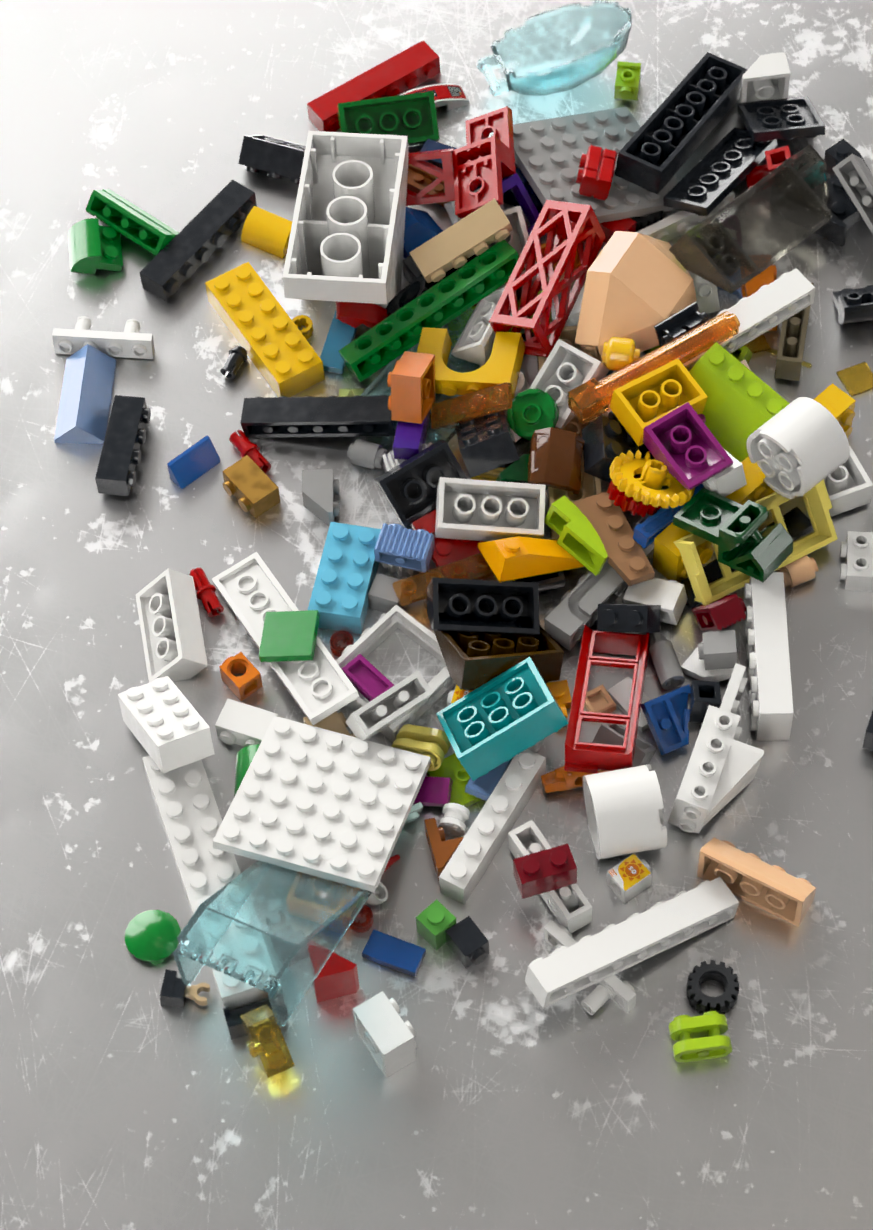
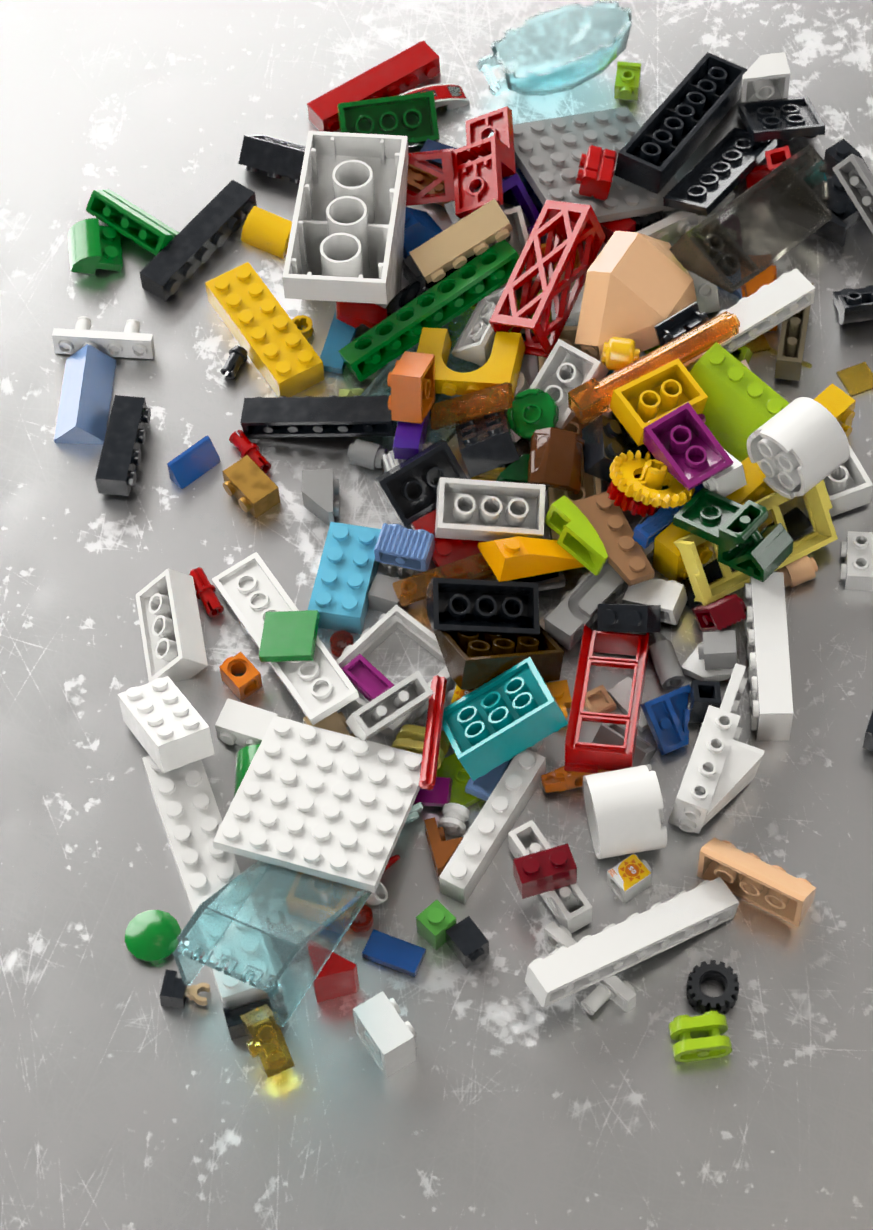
(433, 733): none -> red axle

